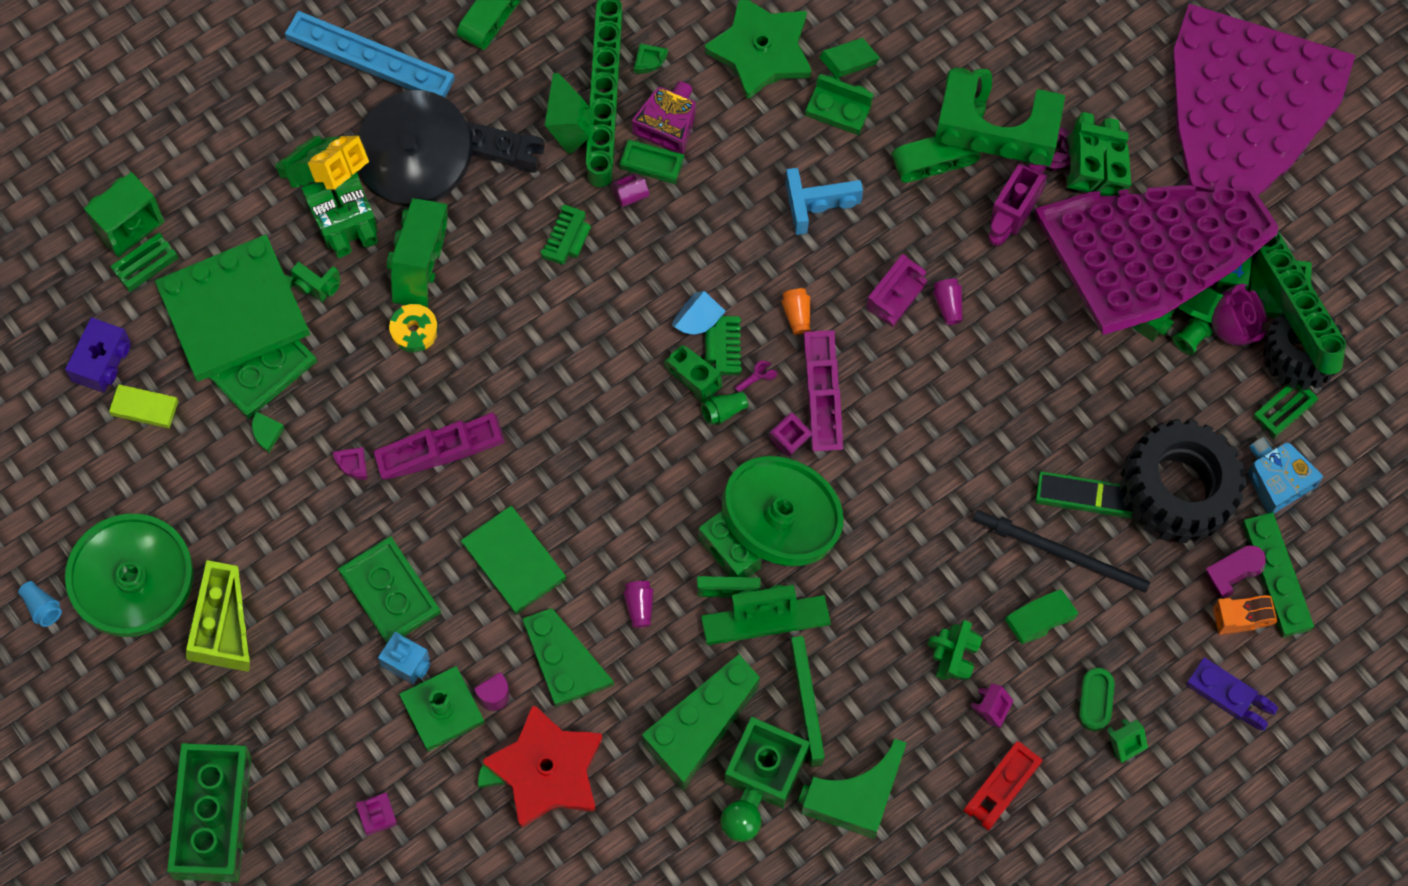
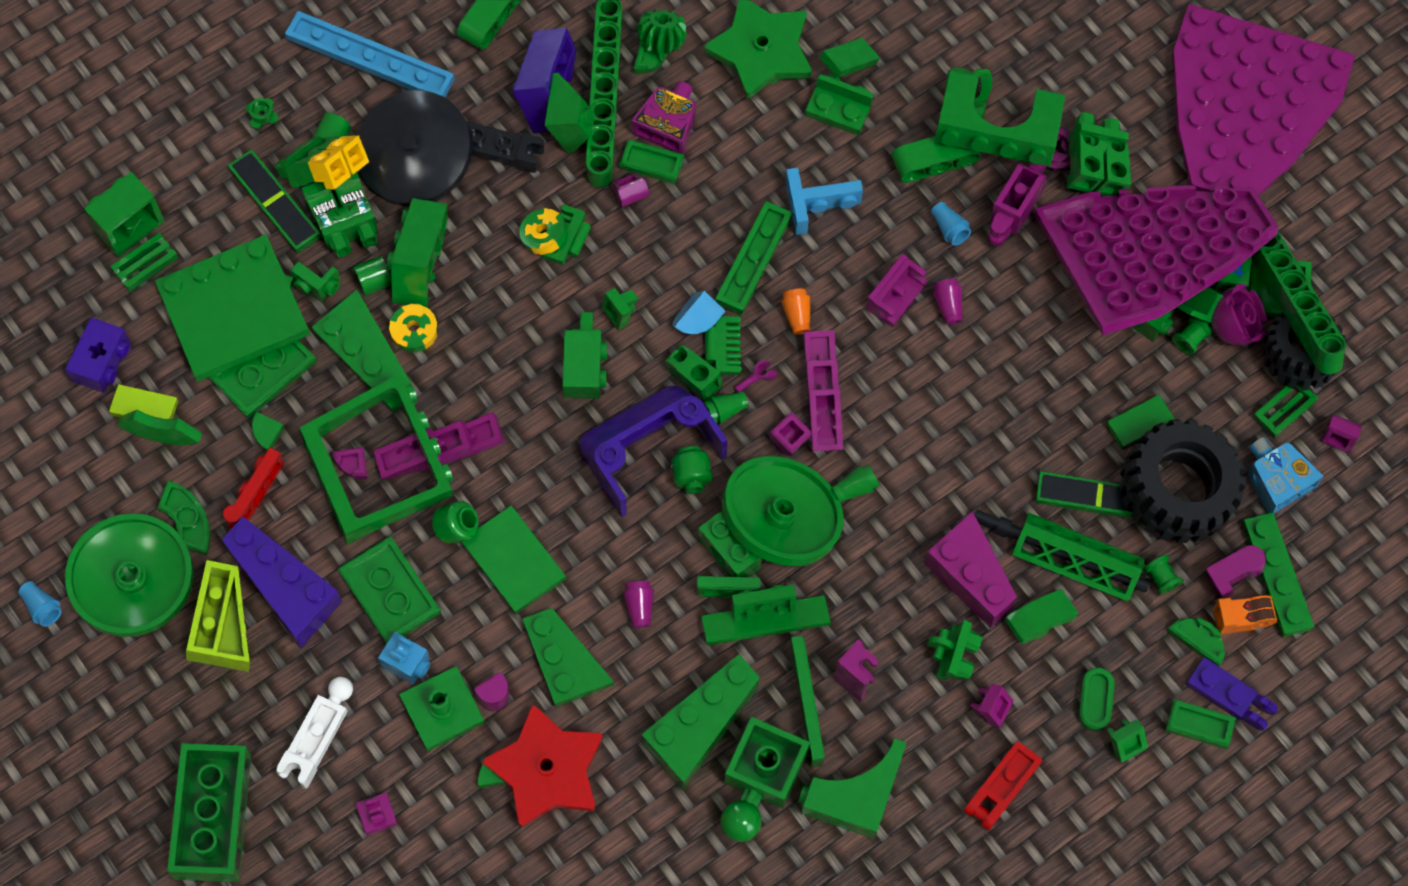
(158, 429): none -> green tile
(188, 516): none -> green tile
(254, 490): none -> red plate
(261, 105): none -> green plate
(274, 201): none -> black tile
(287, 585): none -> dark purple wedge
(312, 432): none -> green windscreen
(316, 733): none -> white plate
(332, 126): none -> green brick
(360, 345): none -> green wing
(372, 275): none -> green brick
(455, 522): none -> green head
(545, 242): none -> piece
(547, 54): none -> dark purple wedge
(583, 360): none -> green hinge
(605, 444): none -> dark purple windscreen
(619, 307): none -> green tile
(662, 31): none -> green gear
(691, 469): none -> green head
(754, 257): none -> green plate
(852, 674): none -> magenta hinge
(857, 483): none -> green cone
(952, 225): none -> dark azure cone
(972, 571): none -> magenta wedge
(1082, 546): none -> green fence
(1134, 423): none -> green tile
(1163, 575): none -> green bush
(1200, 637): none -> green tile
(1200, 724): none -> green tile
(1341, 433): none -> magenta brick

